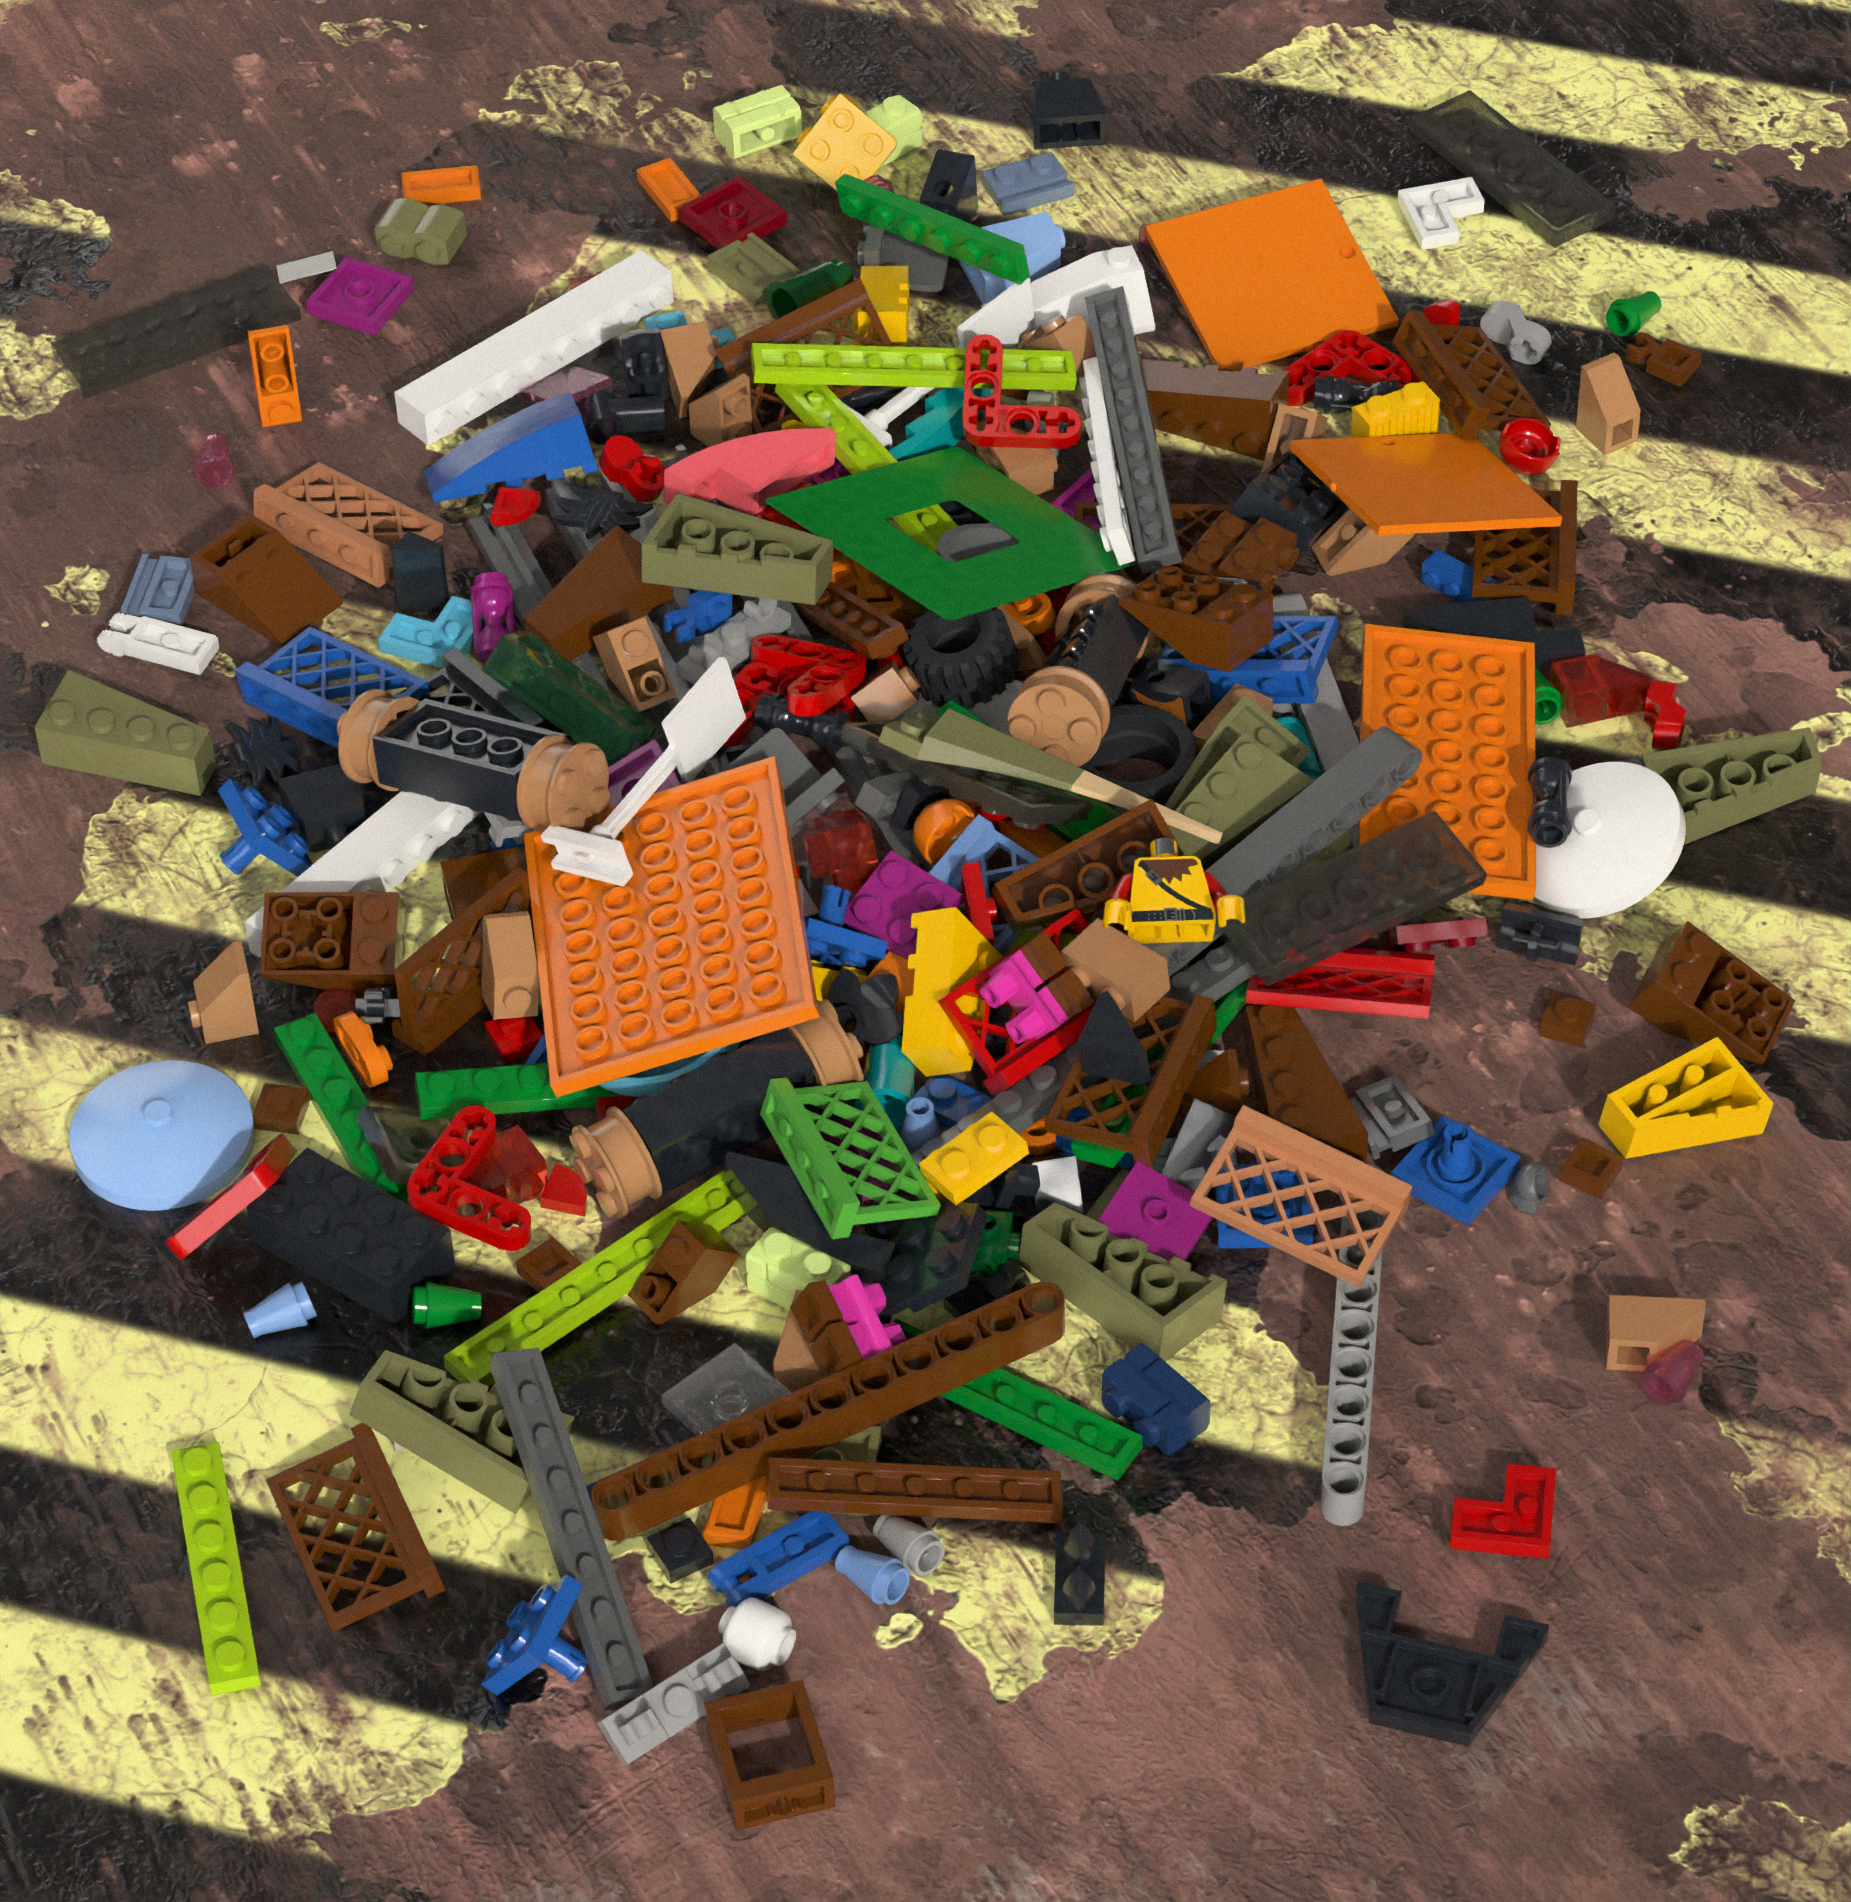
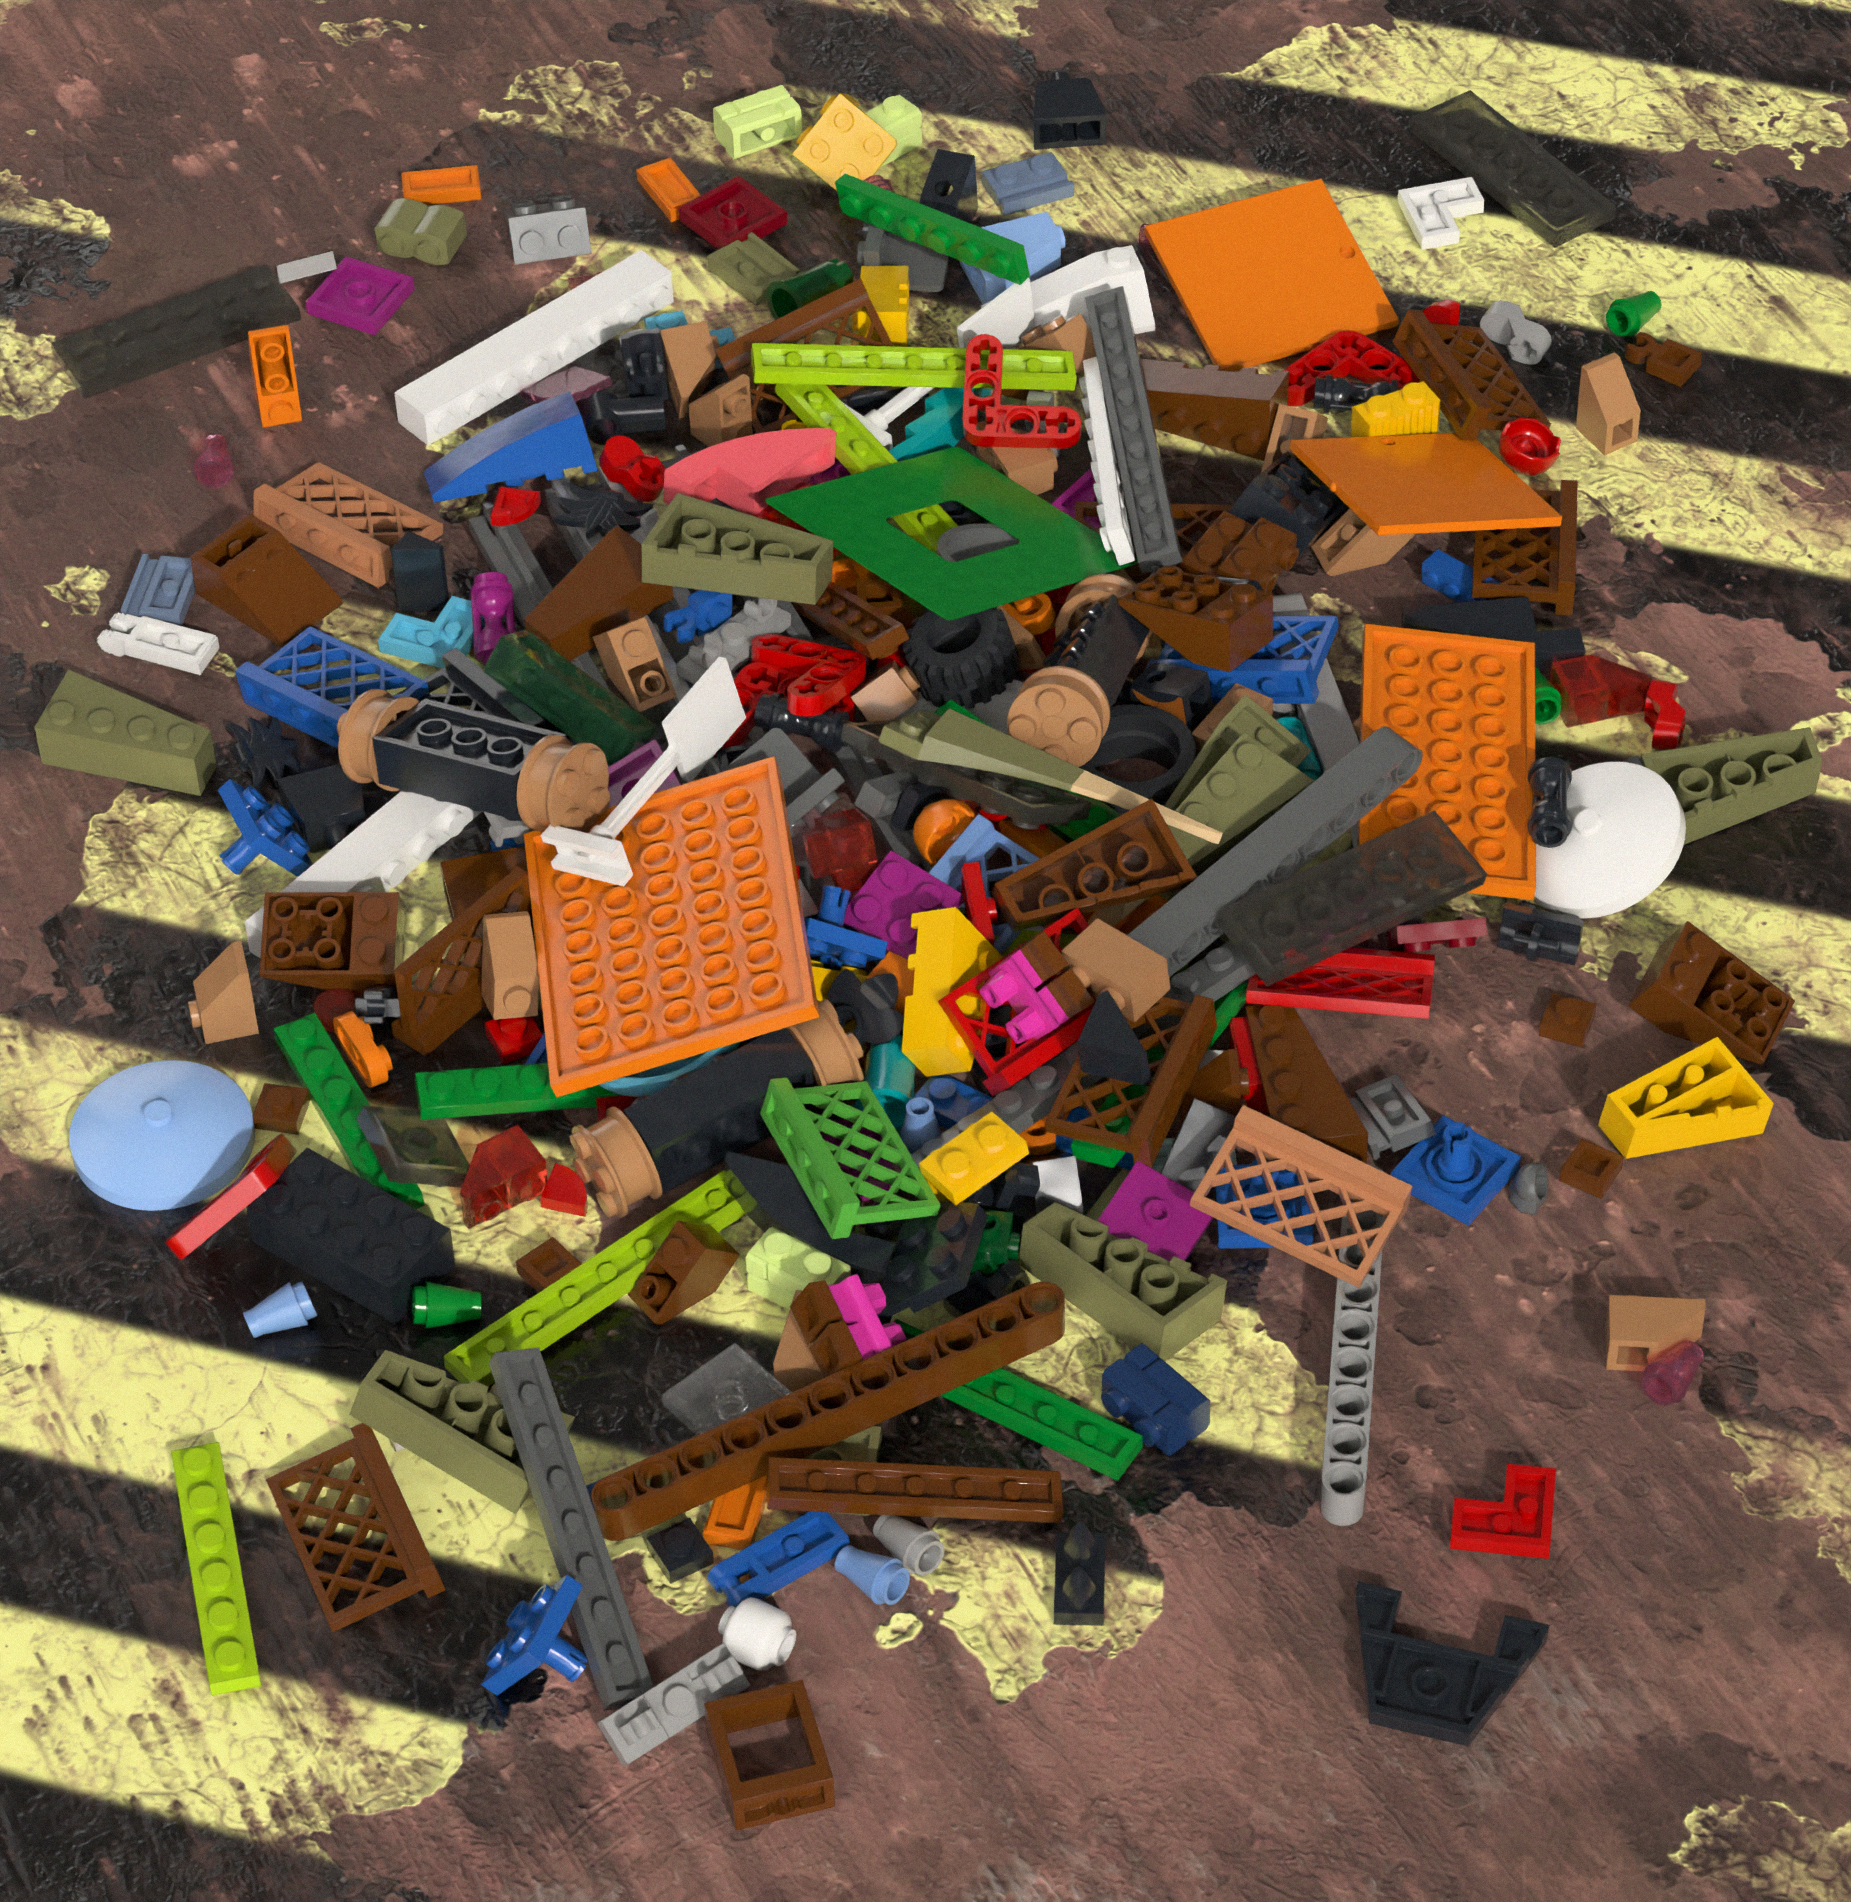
(455, 1191): red beam -> none
(547, 229): none -> bracket
(1170, 899): torso -> none
(1241, 1040): none -> red tile

